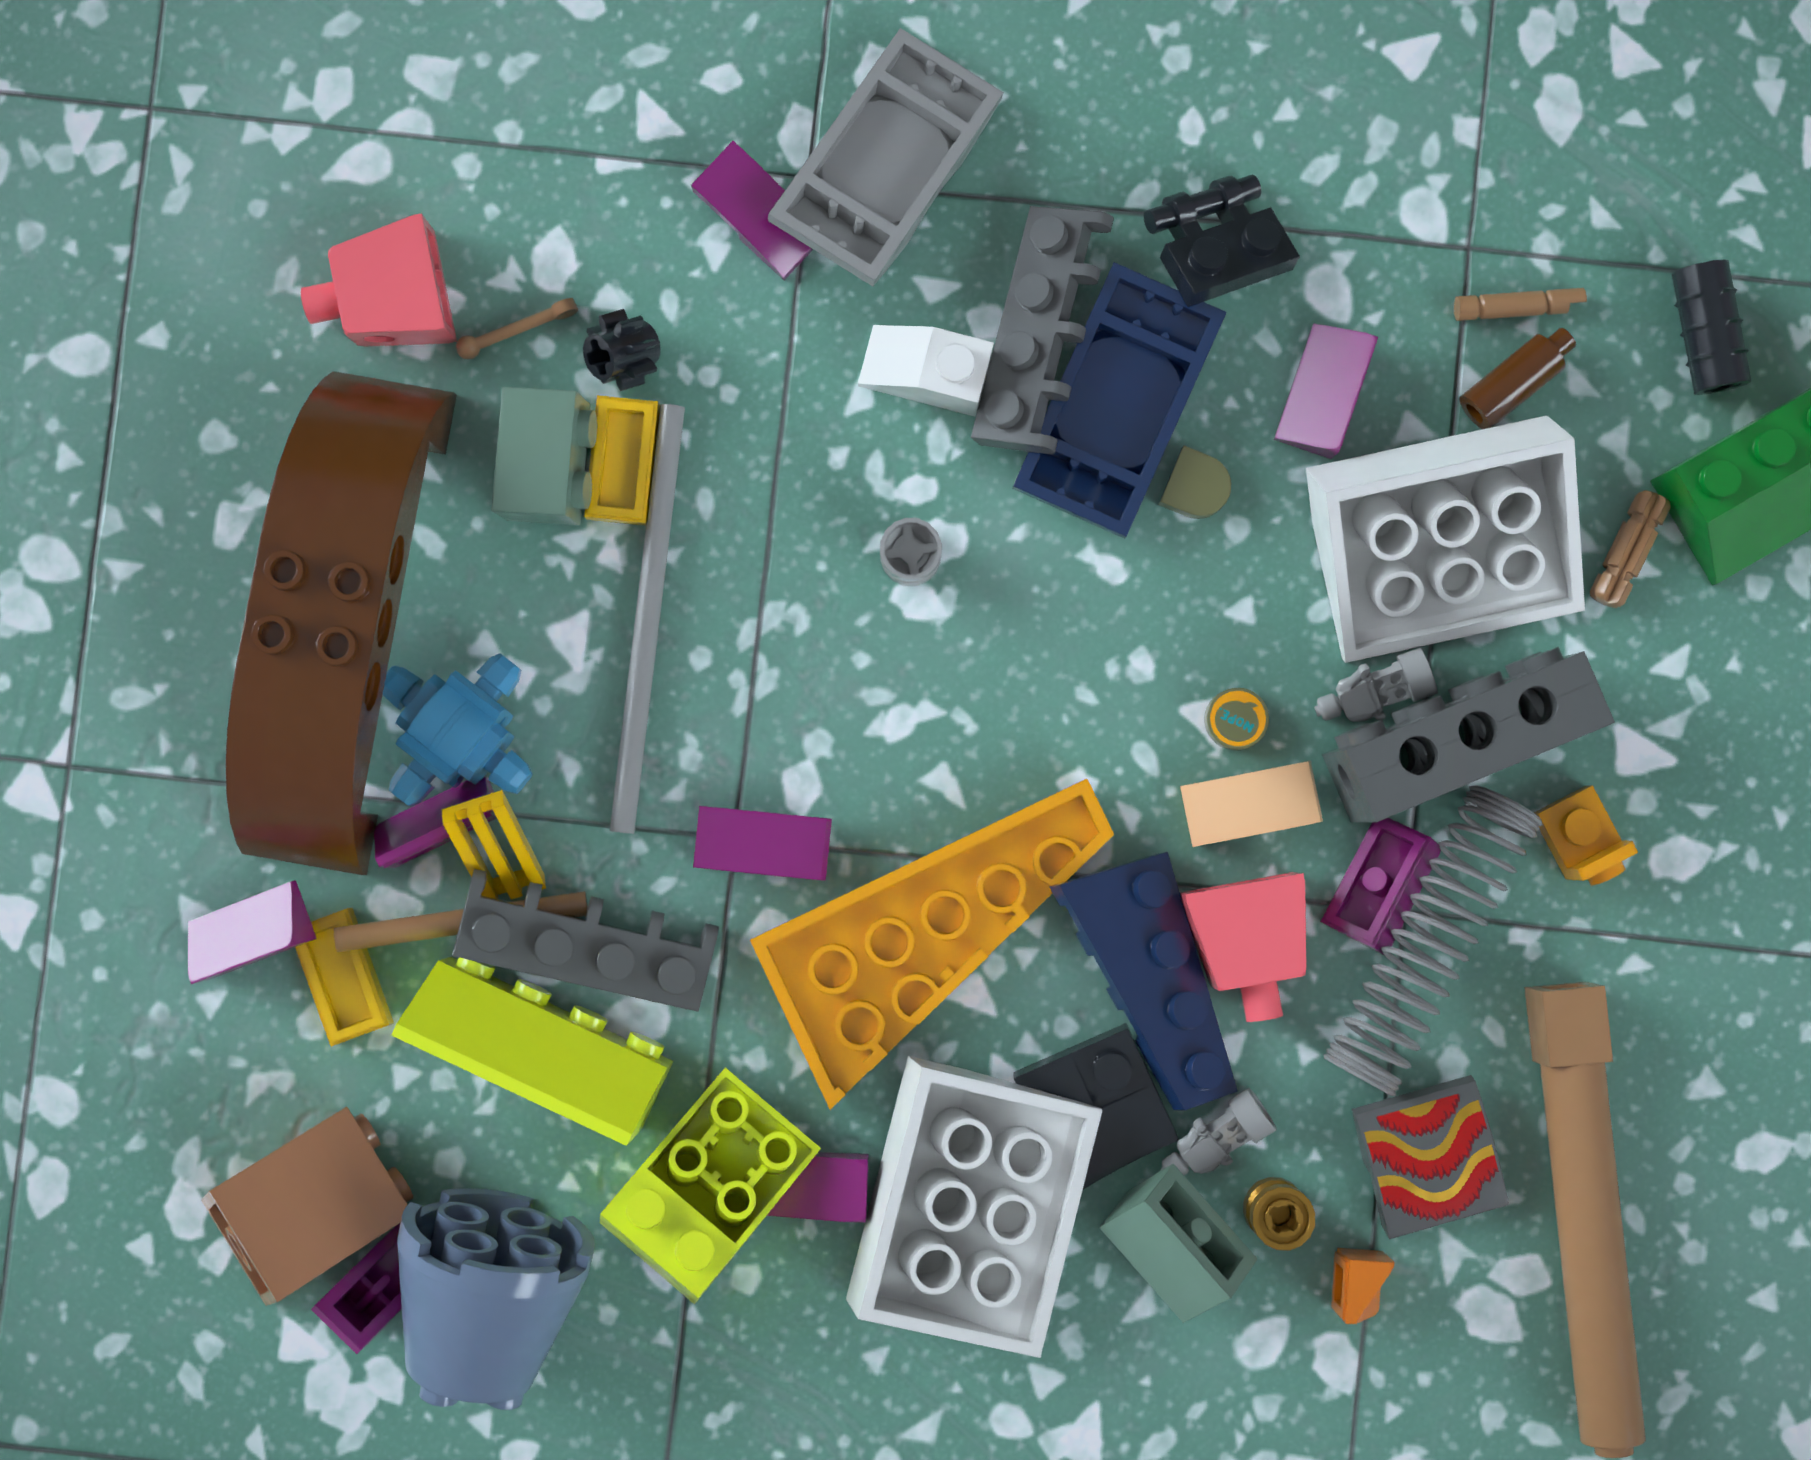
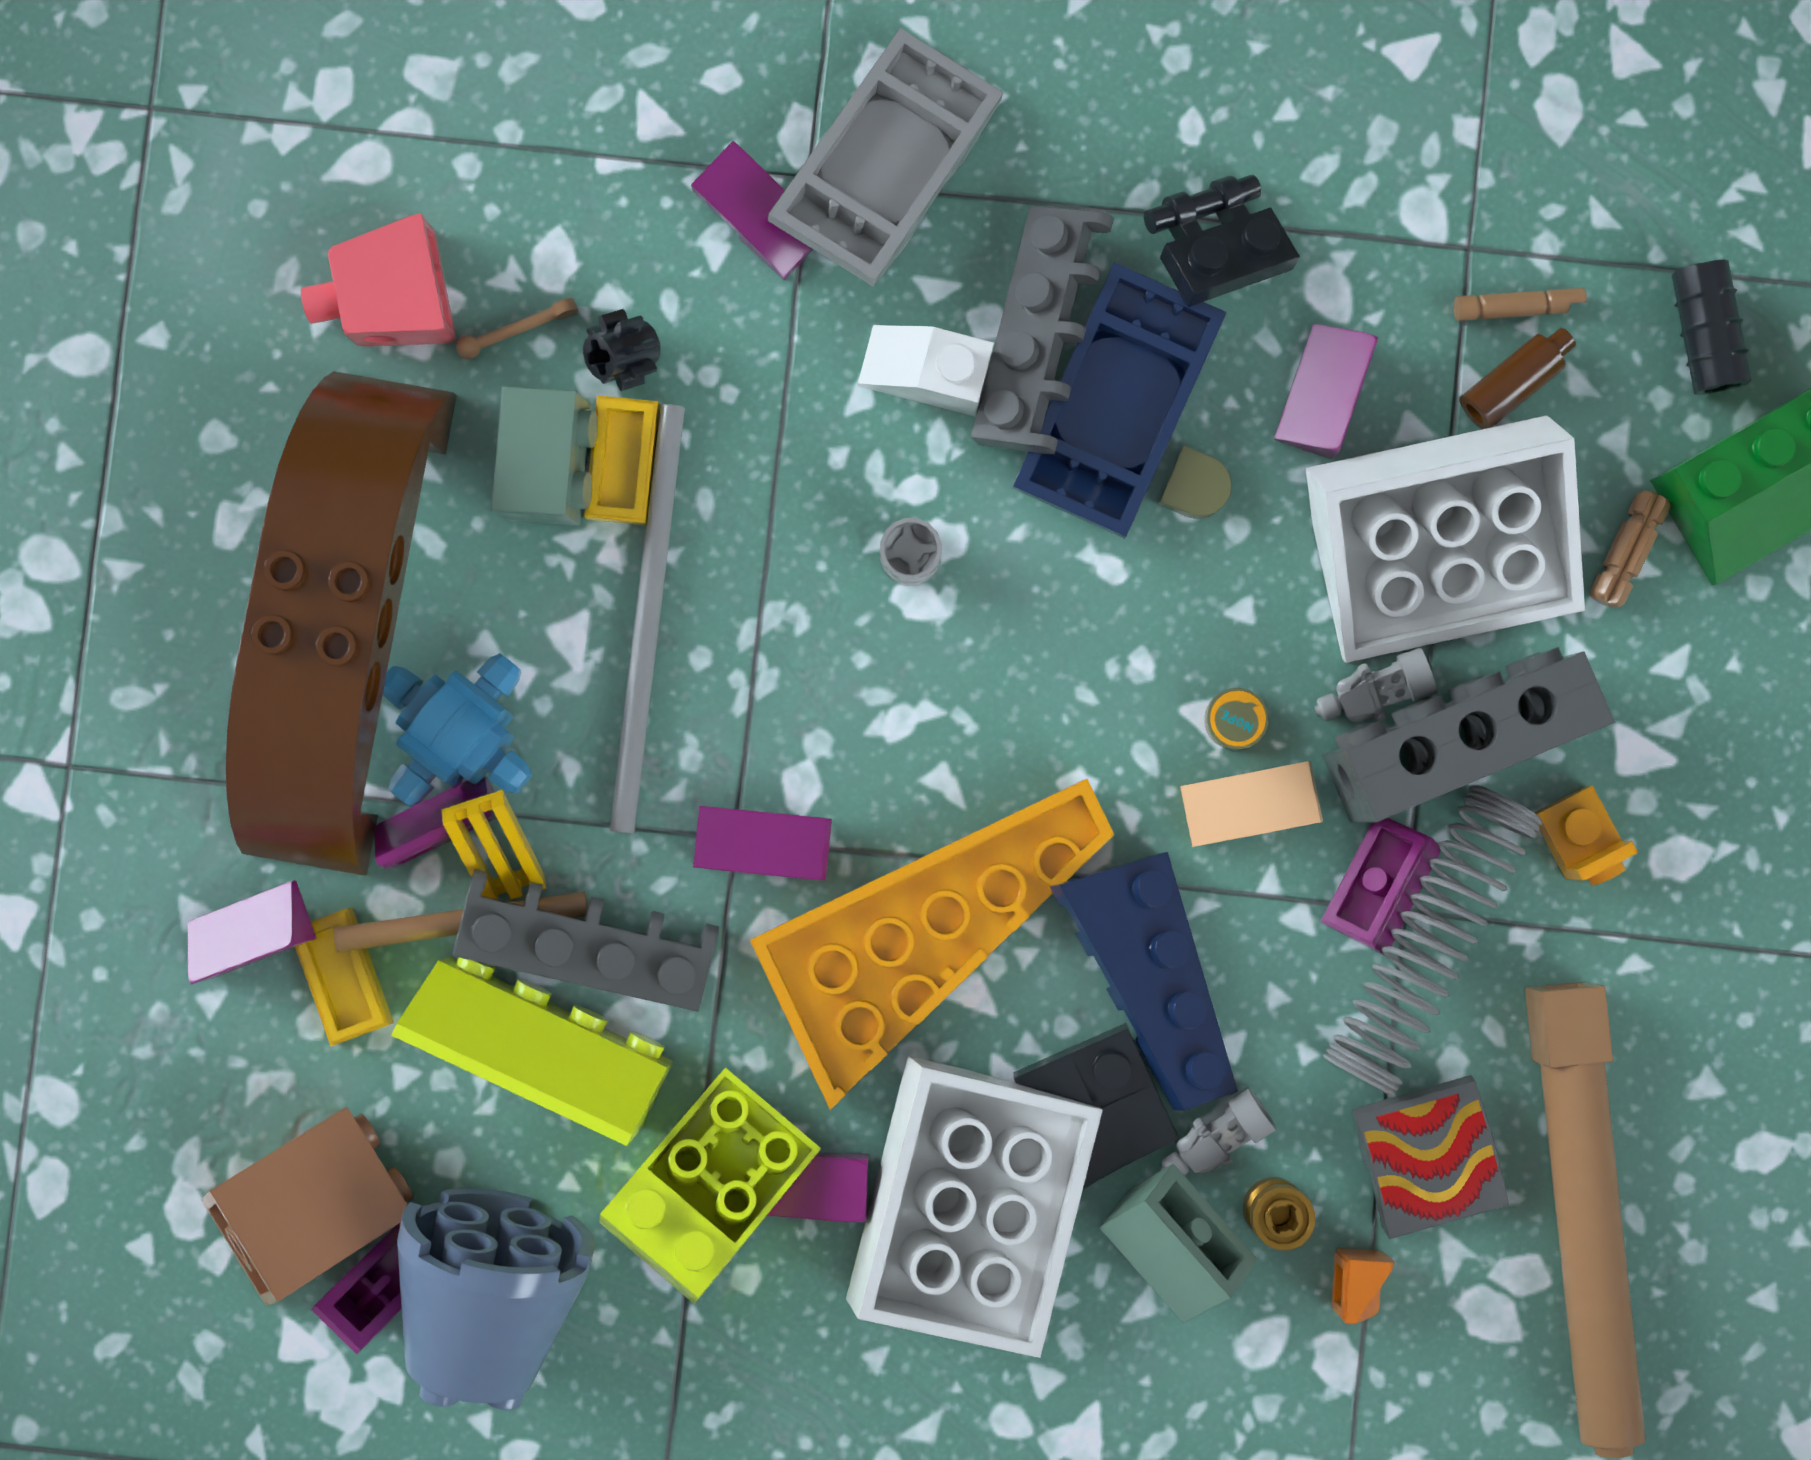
(1251, 937): coral torso -> none

